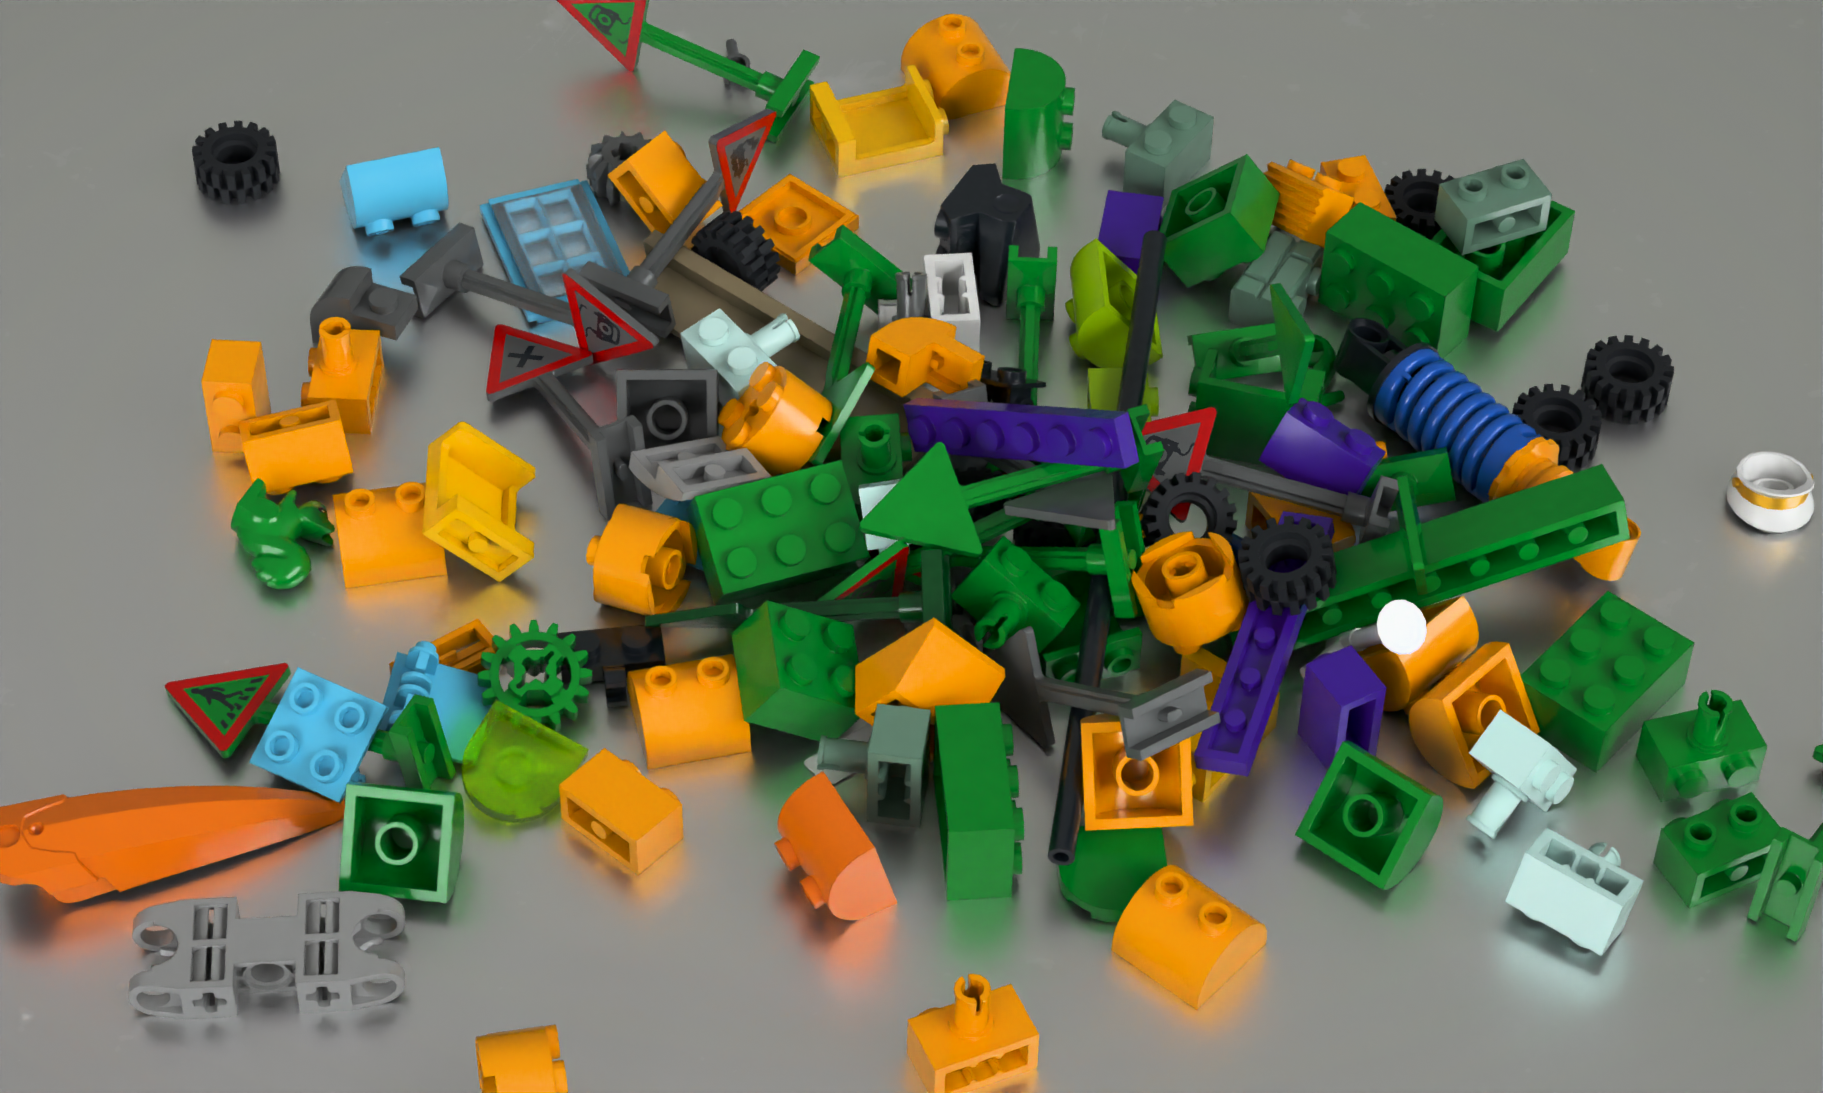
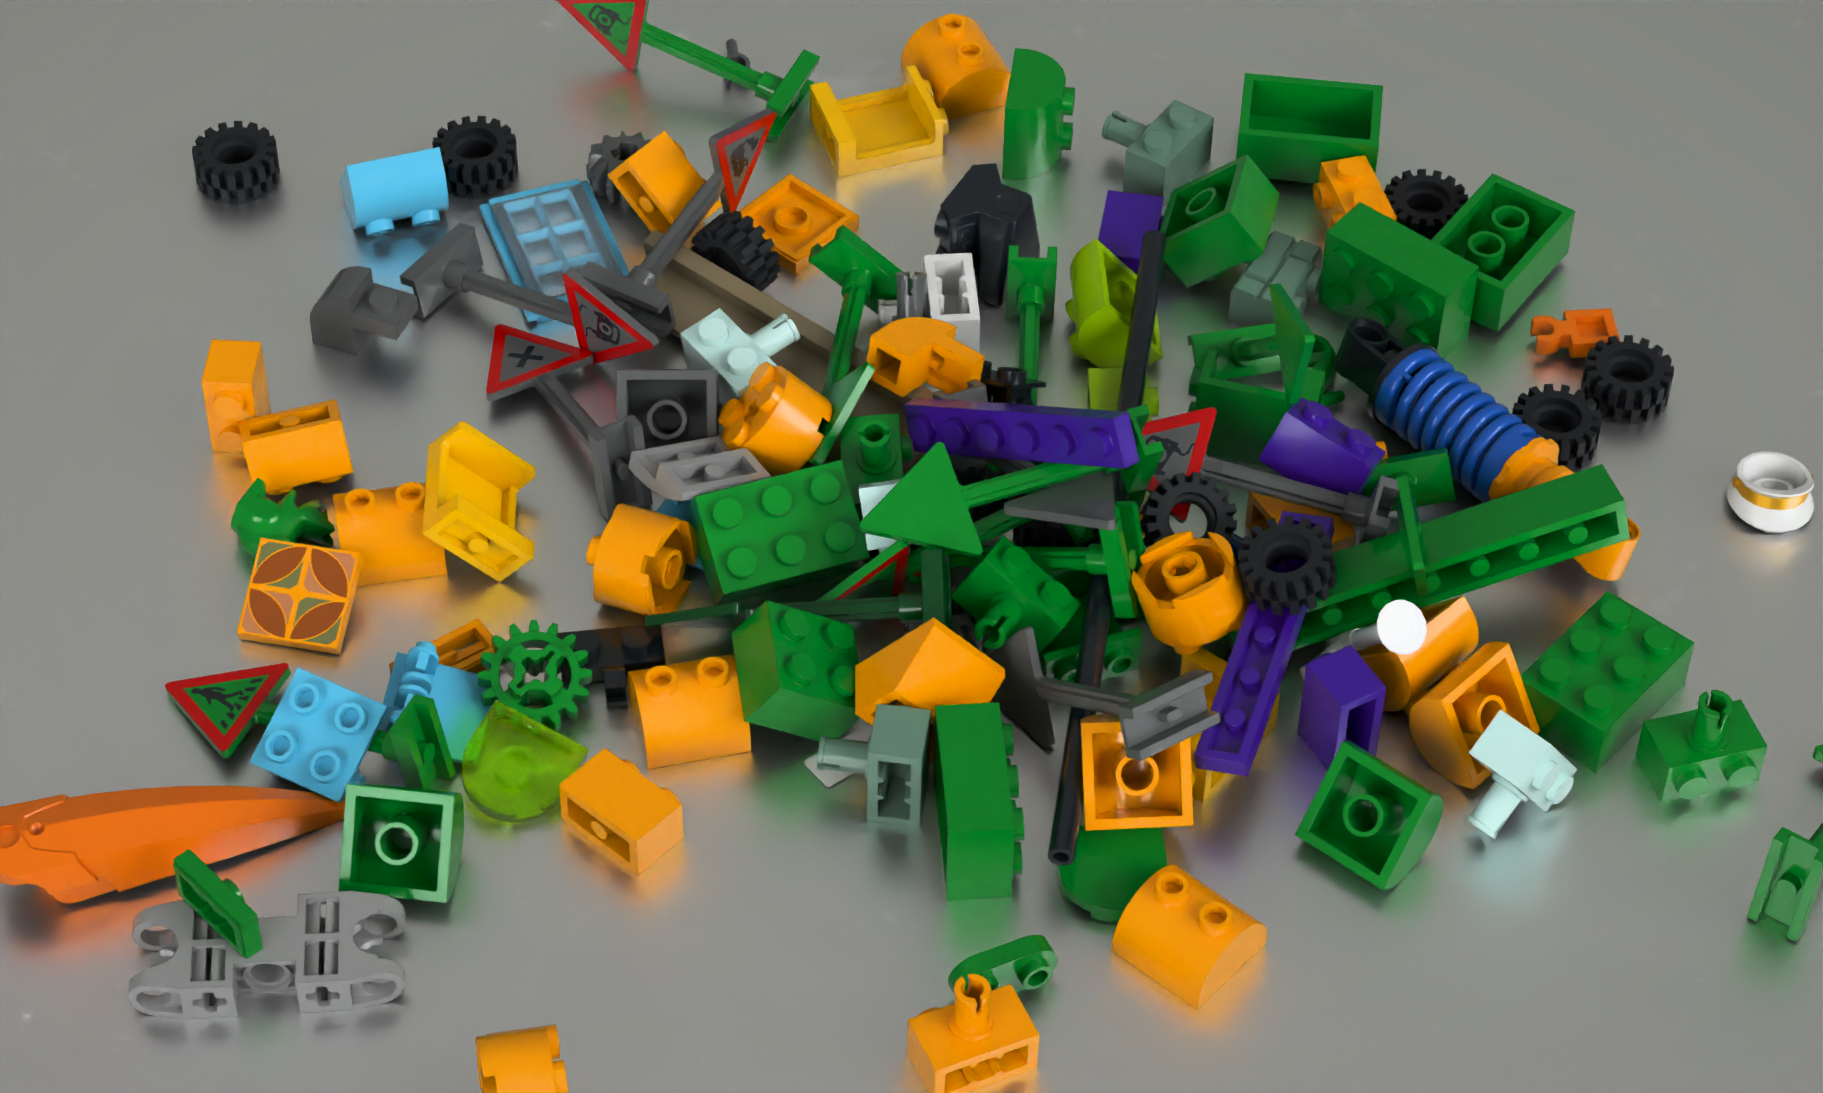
(218, 903): none -> green plate
(300, 596): none -> tile
(346, 369): light orange brick -> none
(477, 139): none -> black tyre
(832, 851): orange brick -> none
(1022, 963): none -> green plate
(1300, 122): none -> green piece
(1307, 204): light orange brick -> none
(1493, 206): sand green brick -> none
(1575, 890): light aqua brick -> none
(1576, 331): none -> orange plate
(1716, 849): green brick -> none

